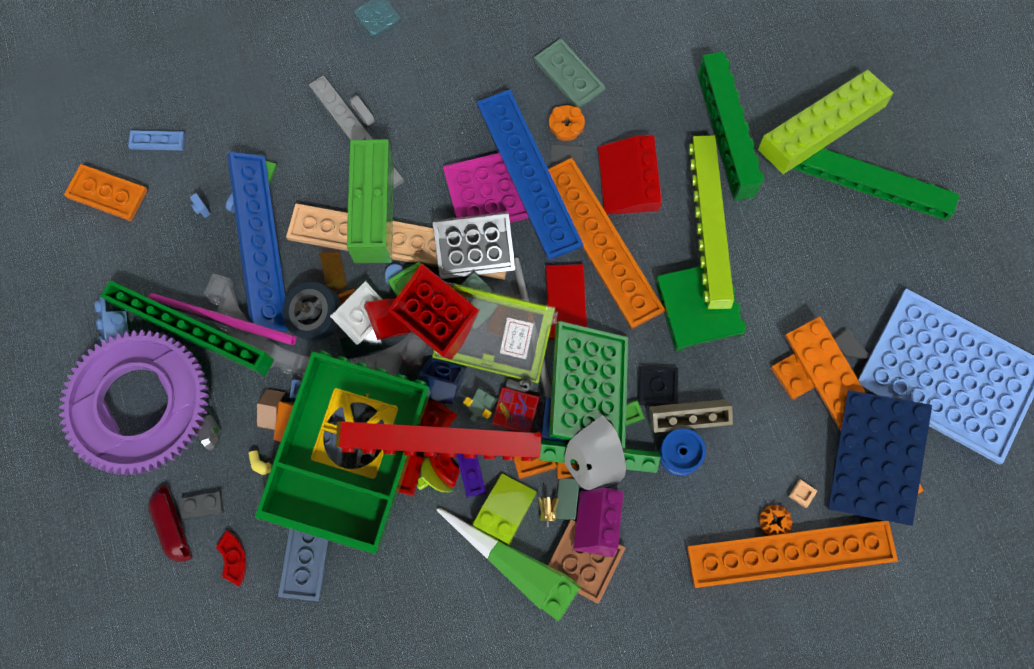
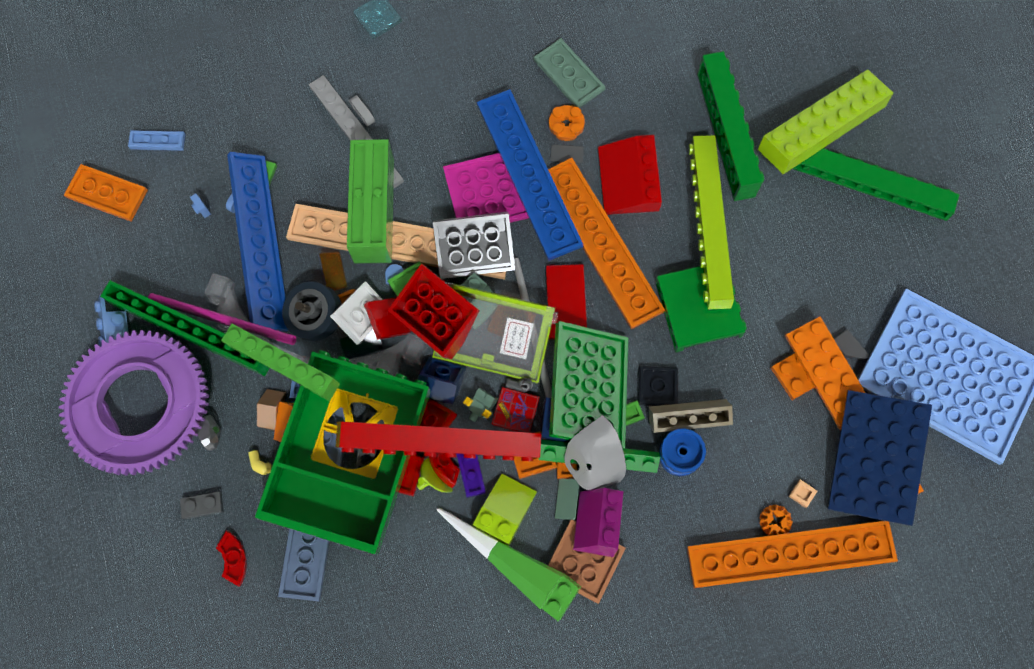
(168, 526): dark red brick -> none
(280, 362): none -> bright green arch
(548, 511): pearl gold piece -> none

